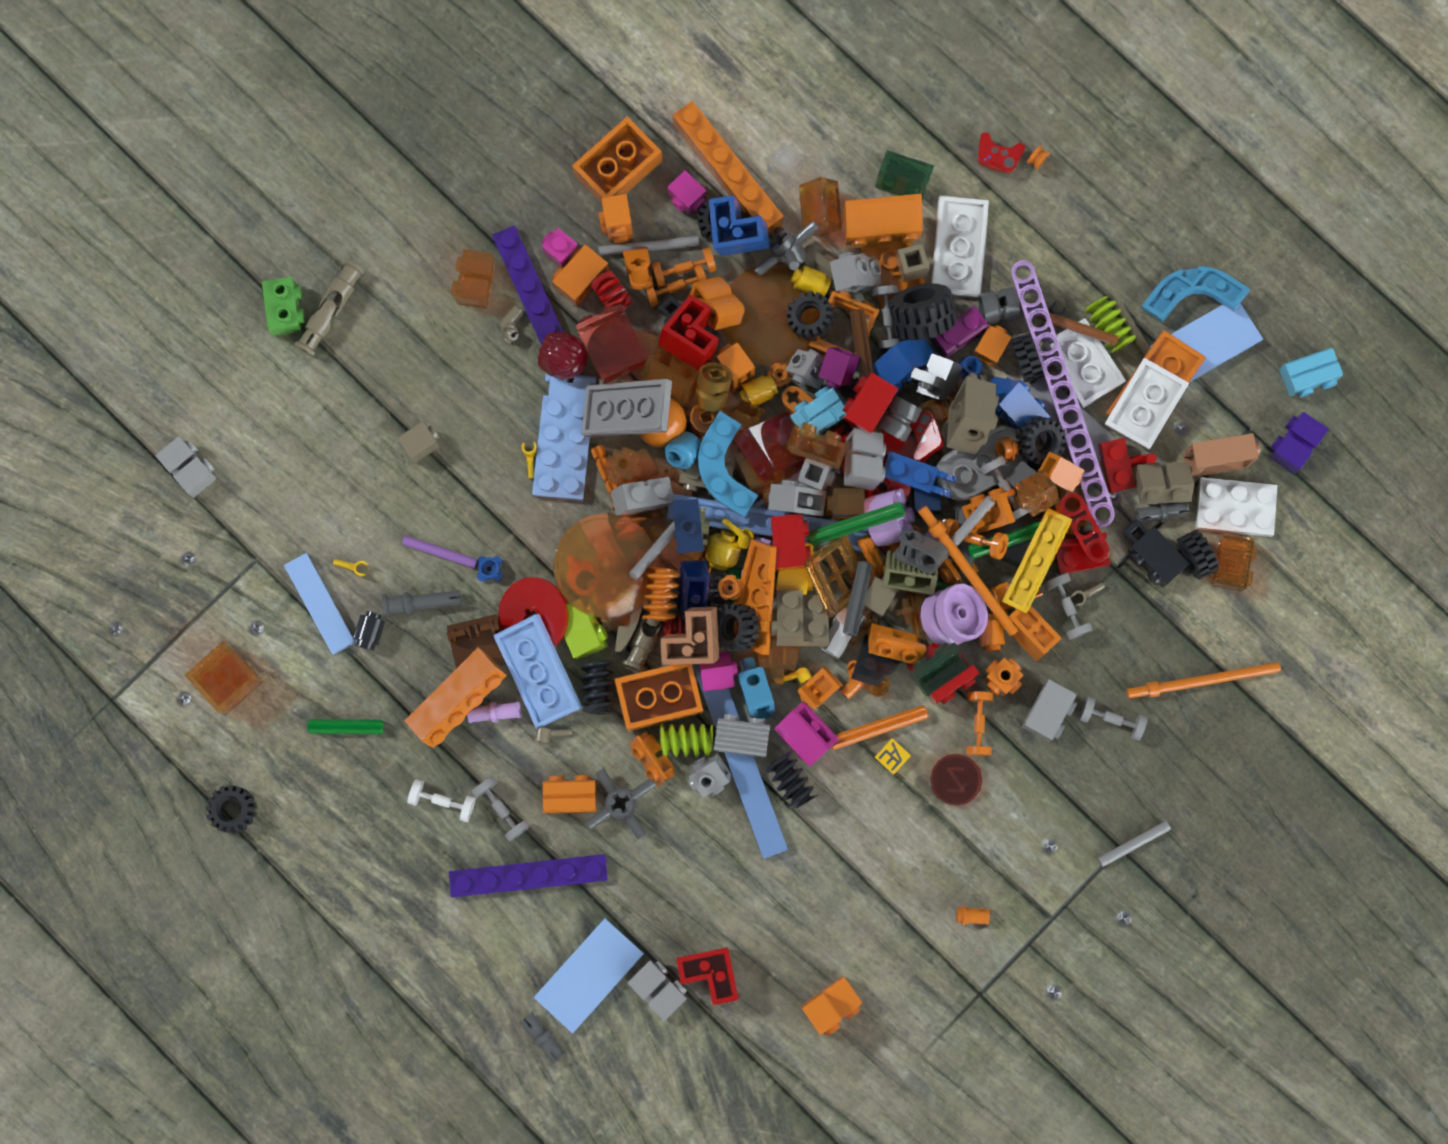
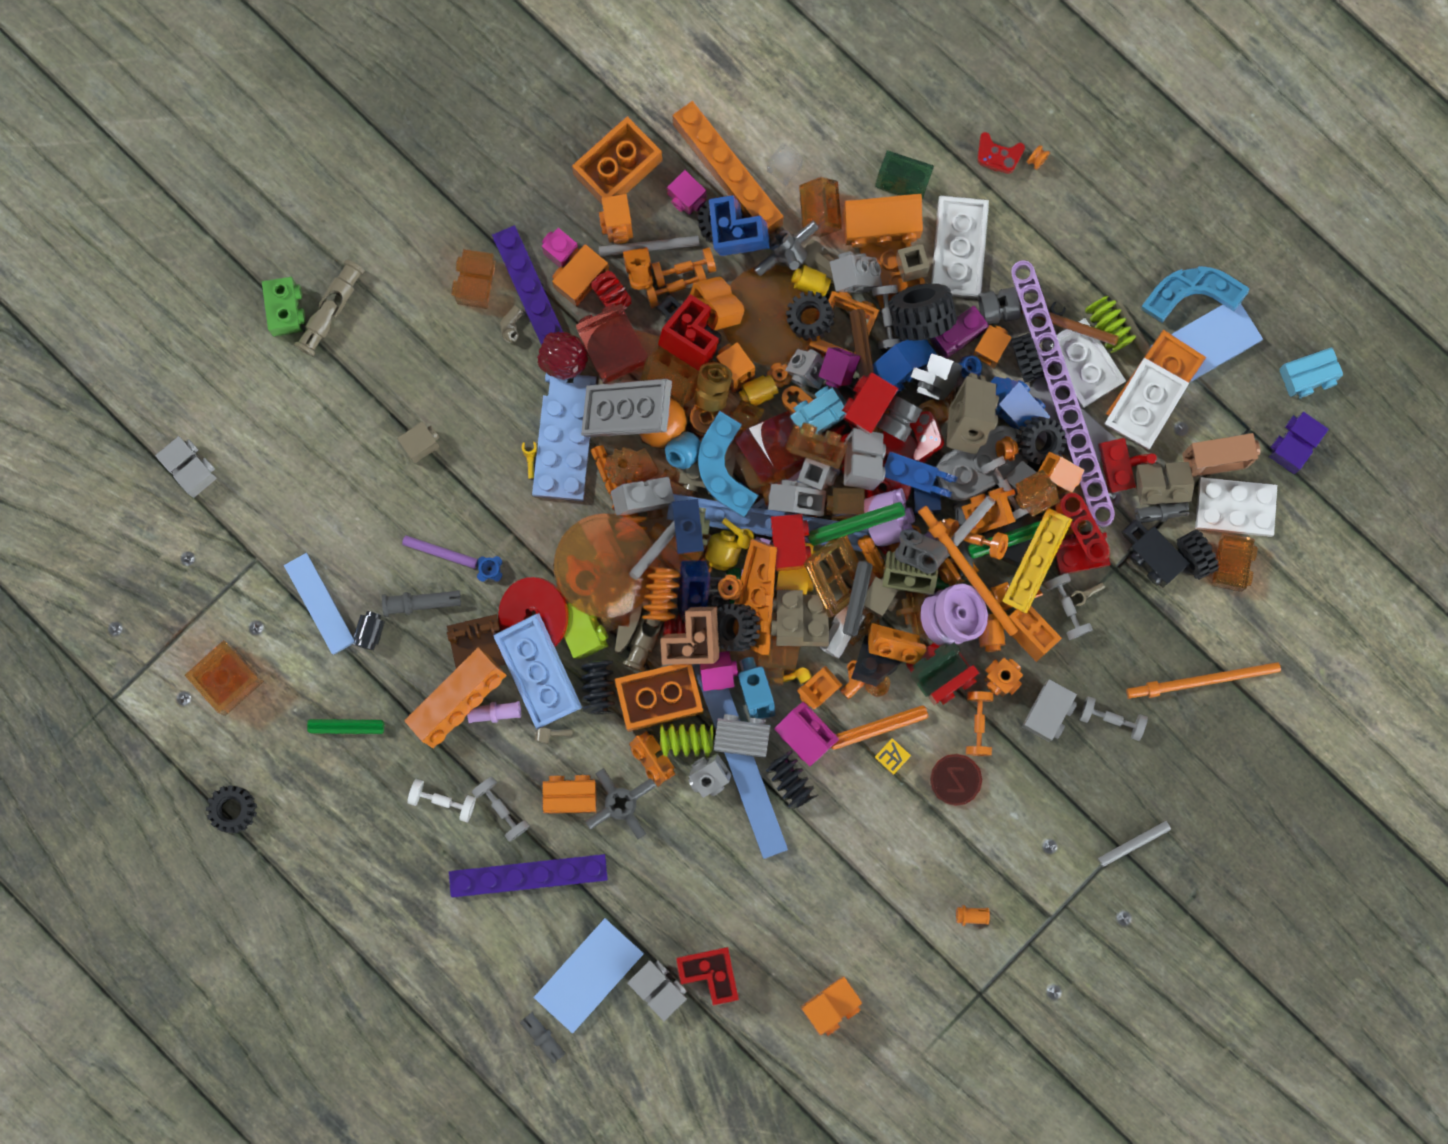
(351, 566): yellow hand -> none

